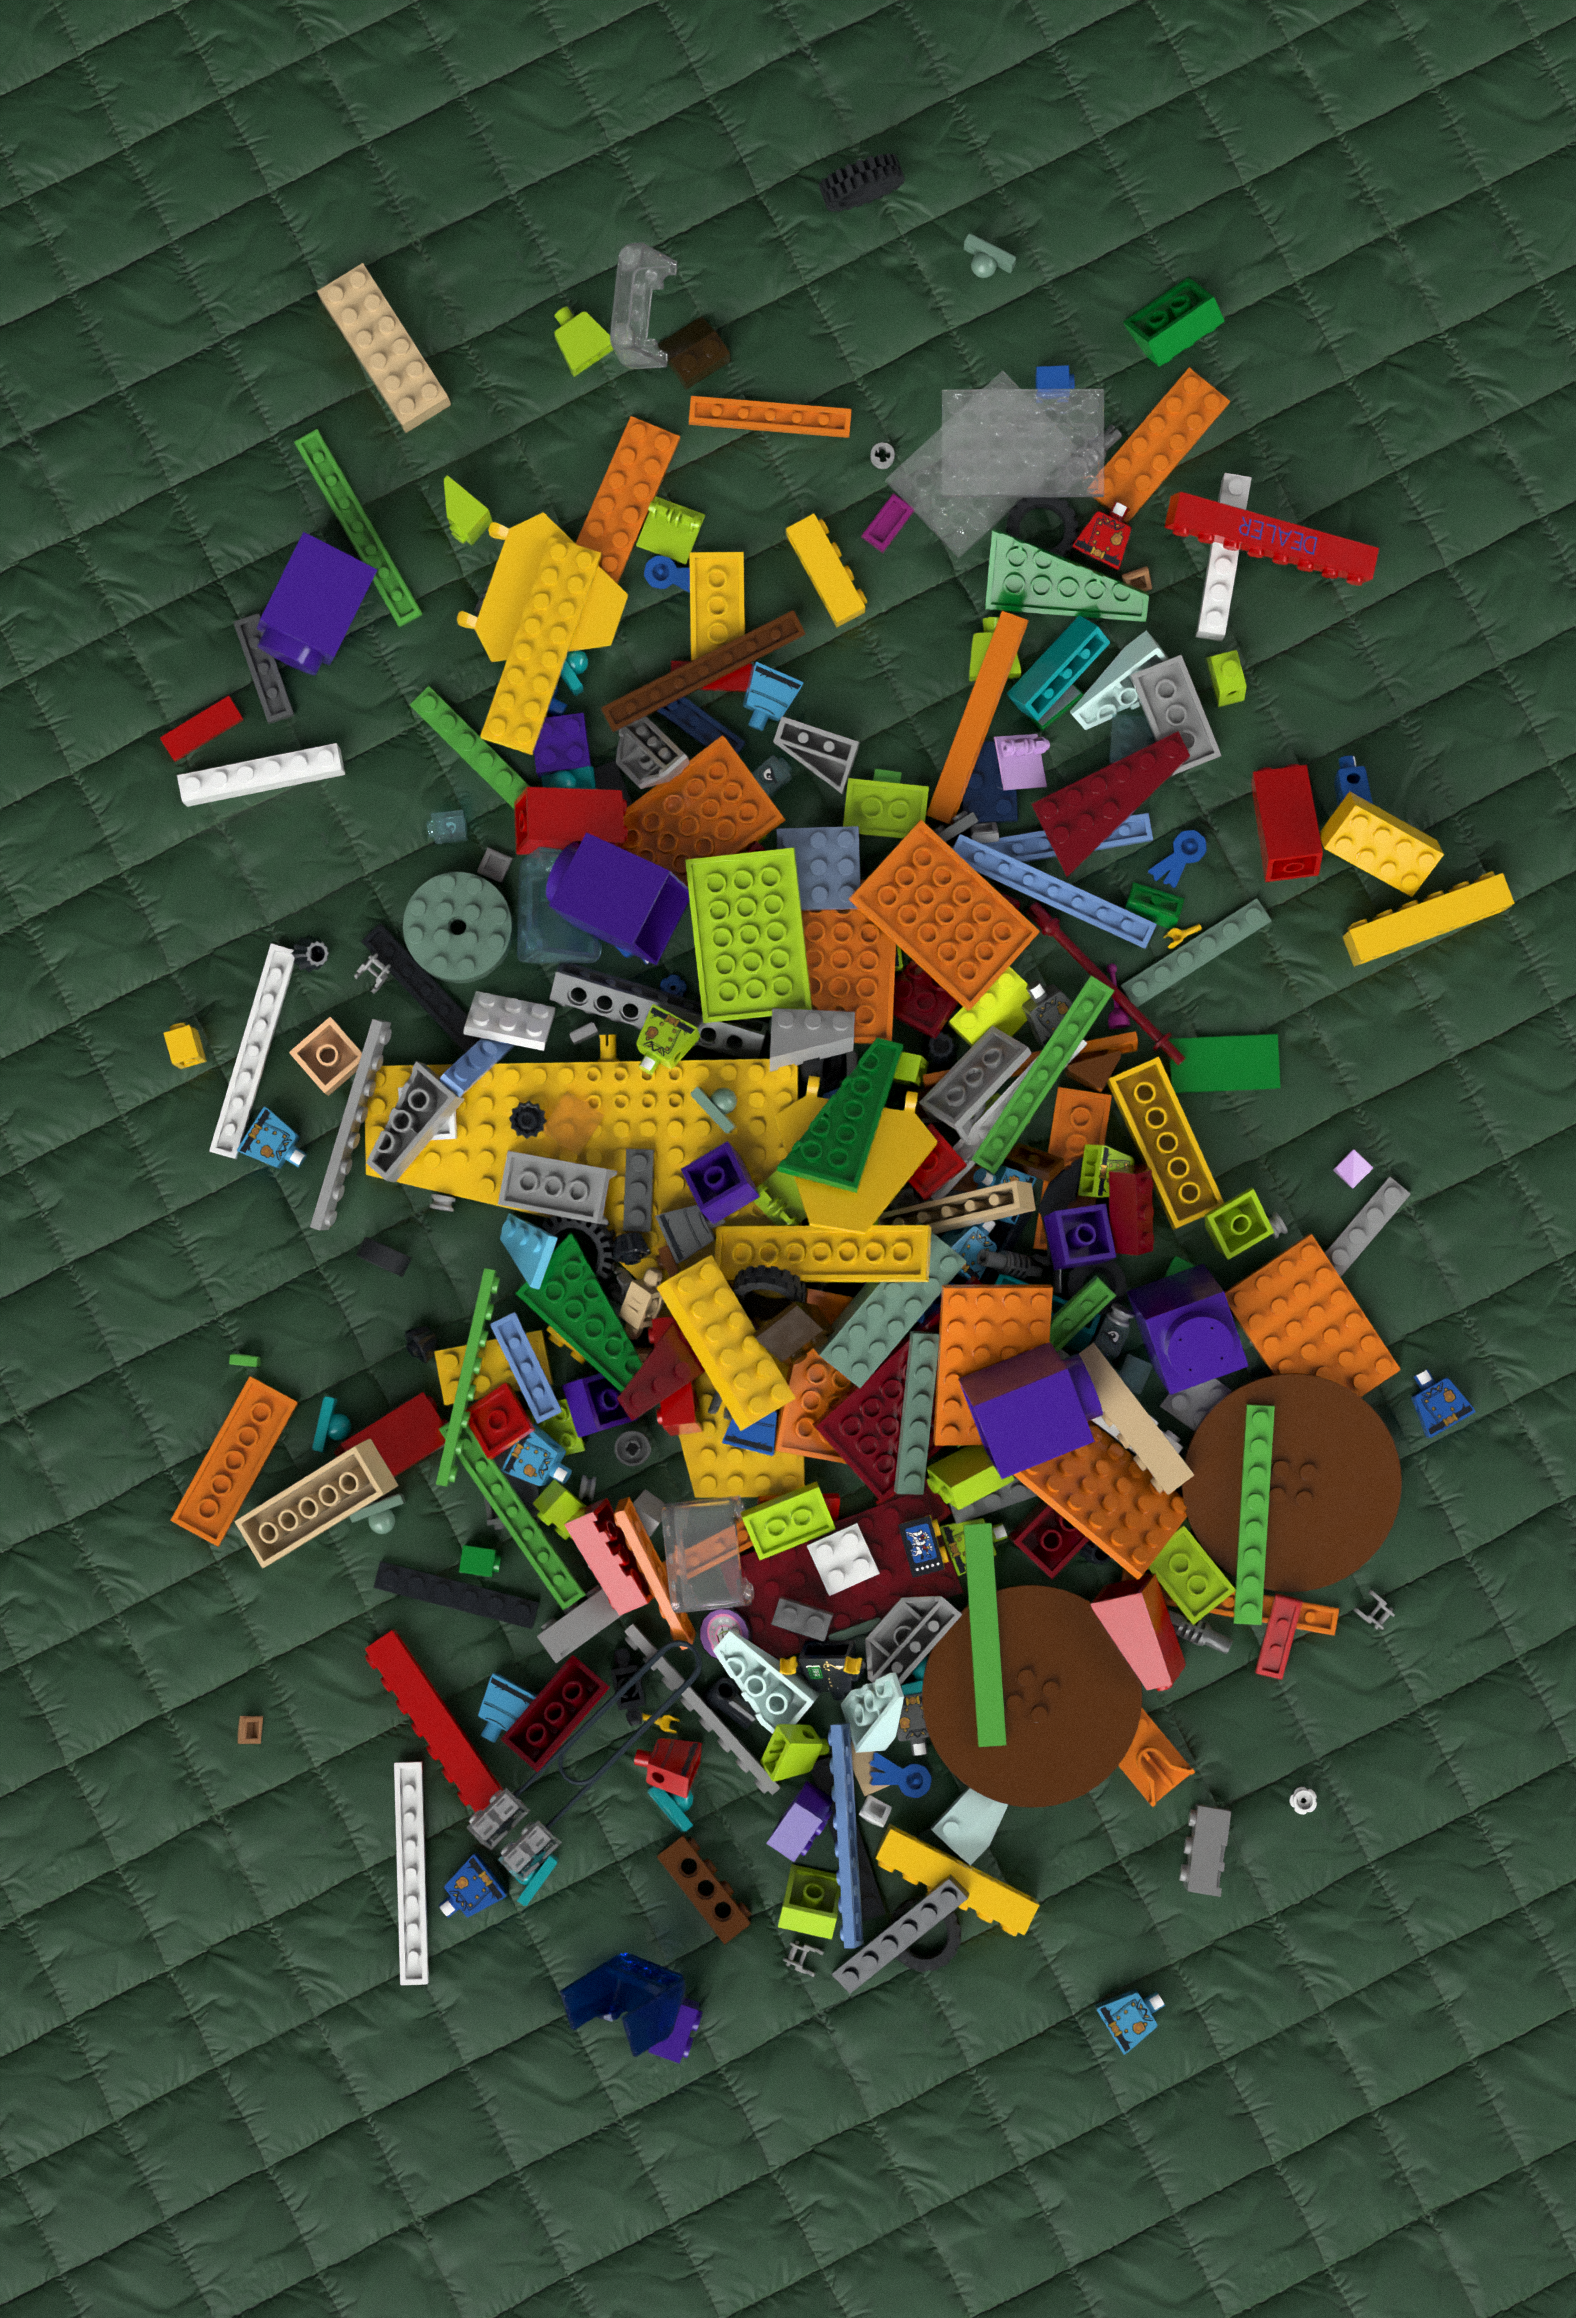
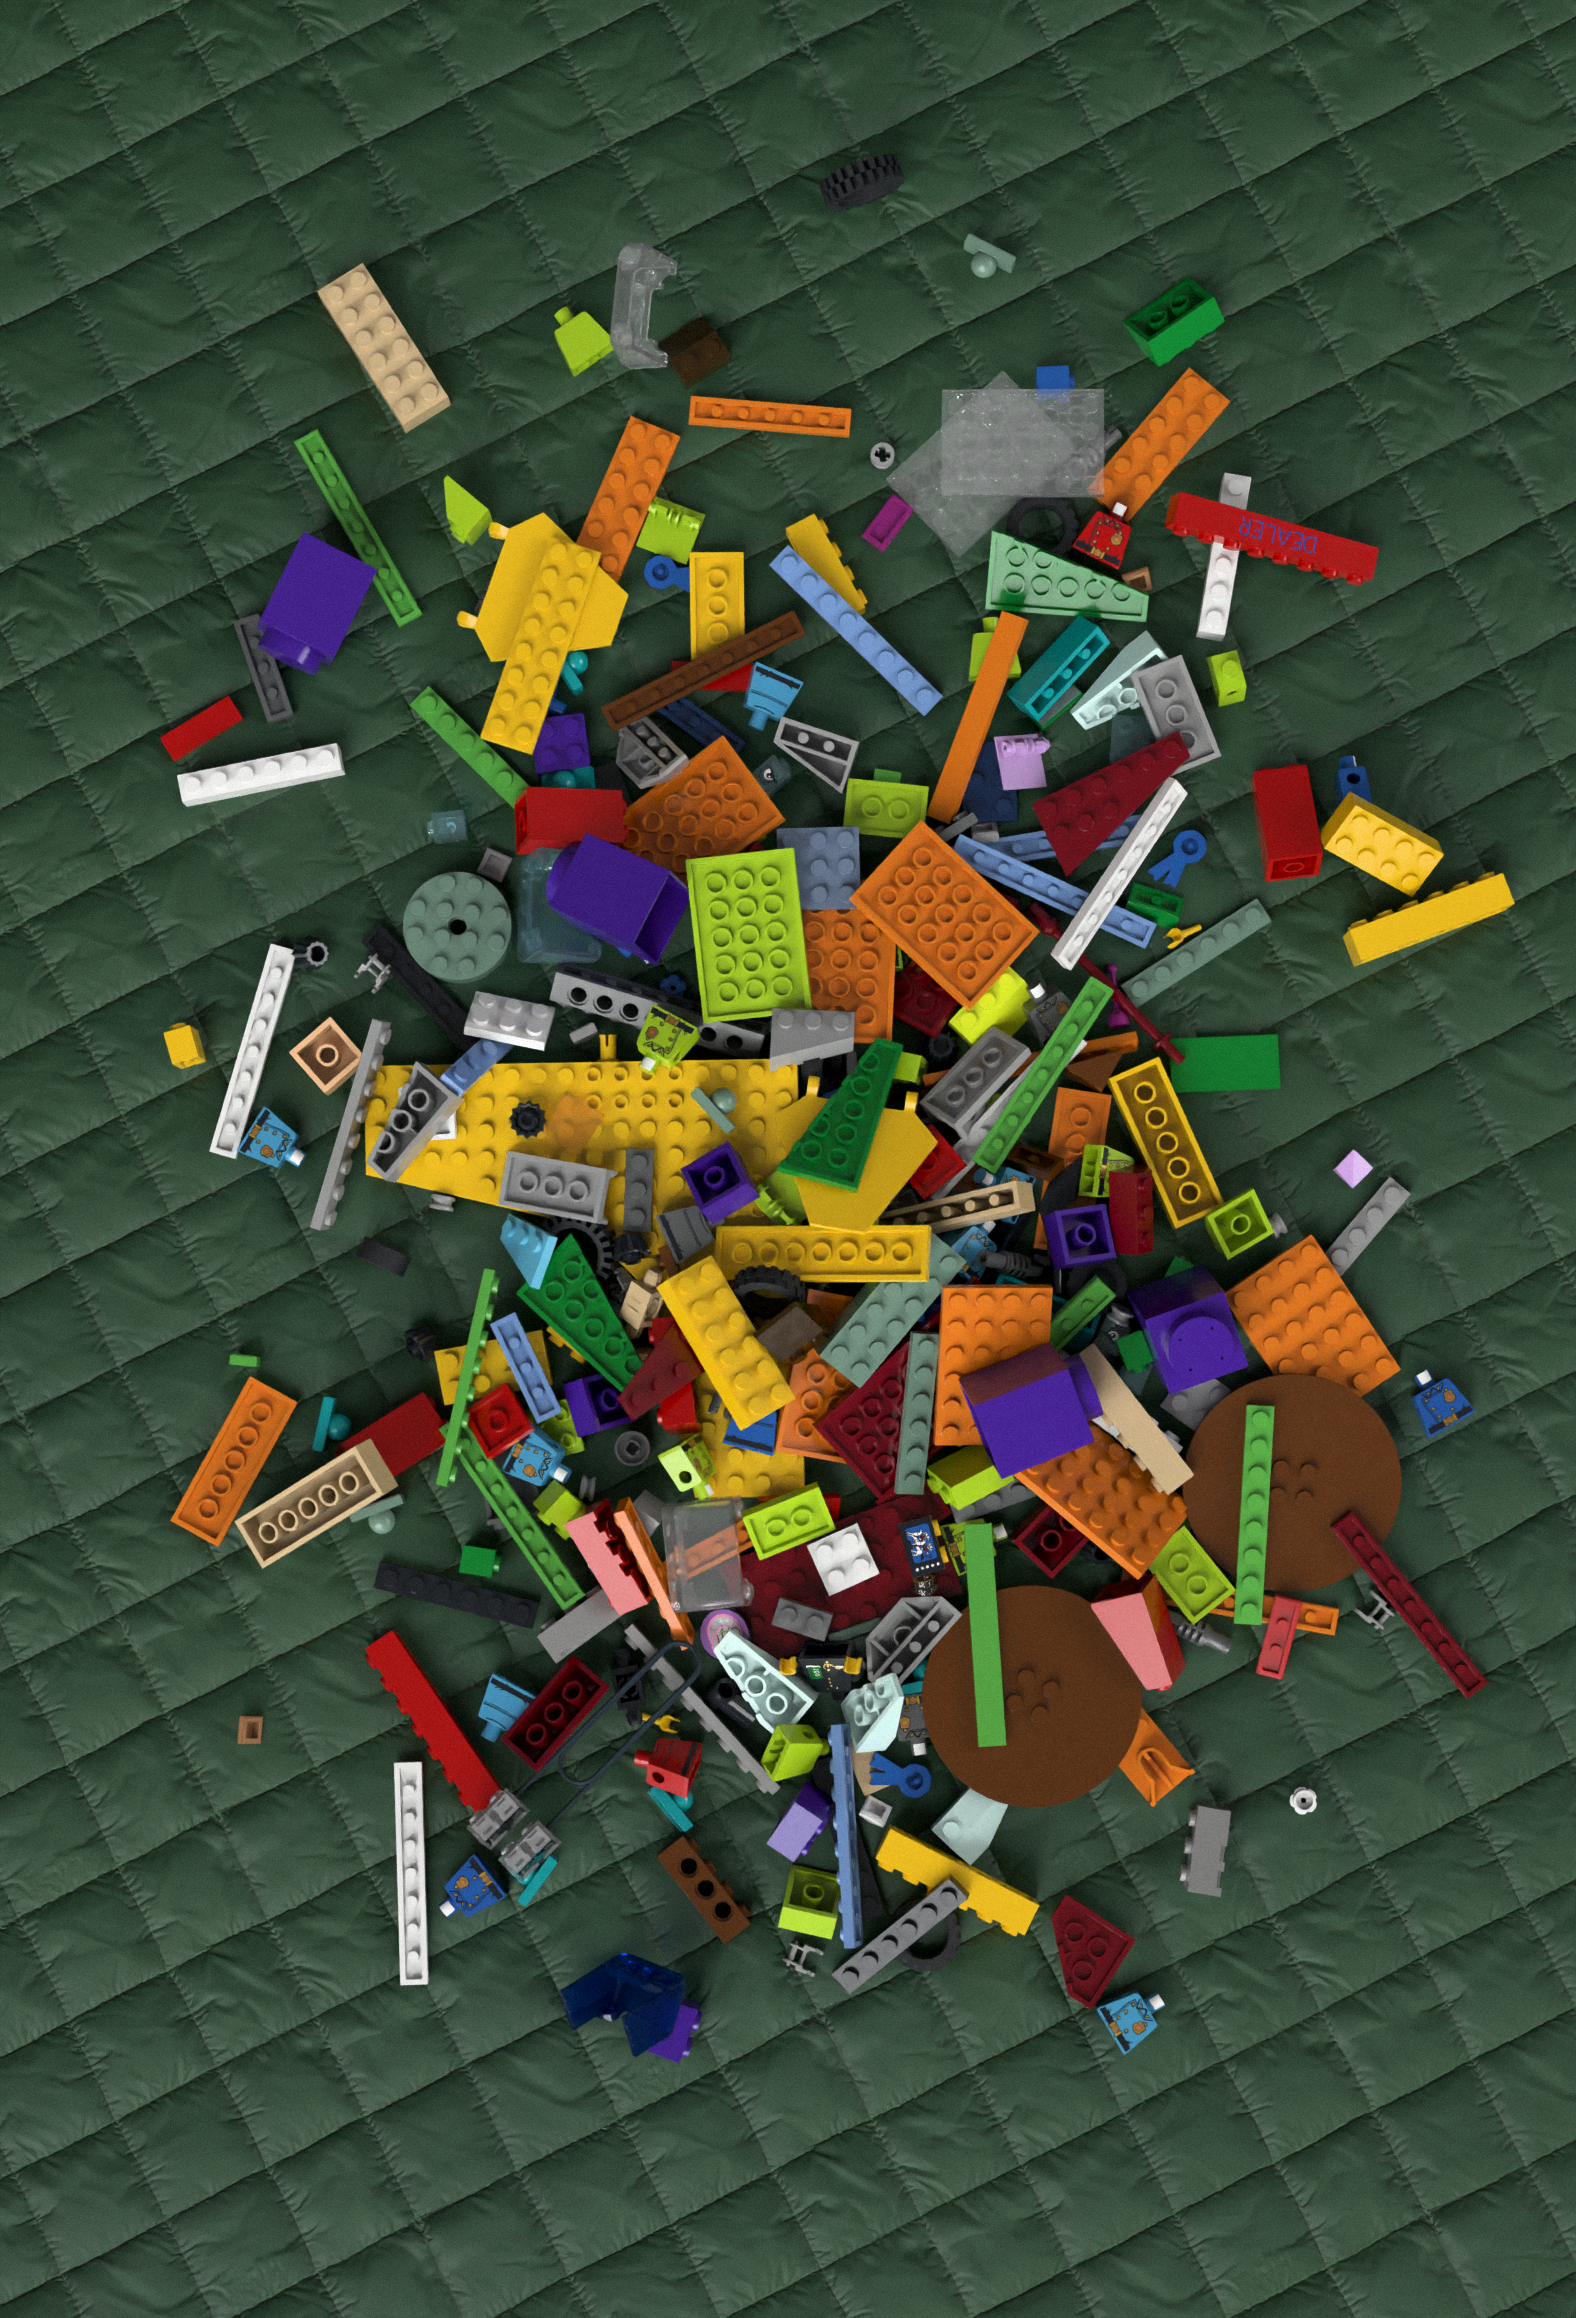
(690, 1465): none -> lime torso
(855, 630): none -> medium blue plate
(924, 1585): none -> clear smoke plate
(1087, 1949): none -> dark red plate
(1119, 873): none -> white plate
(1134, 1352): none -> green brick
(1409, 1604): none -> dark red tile

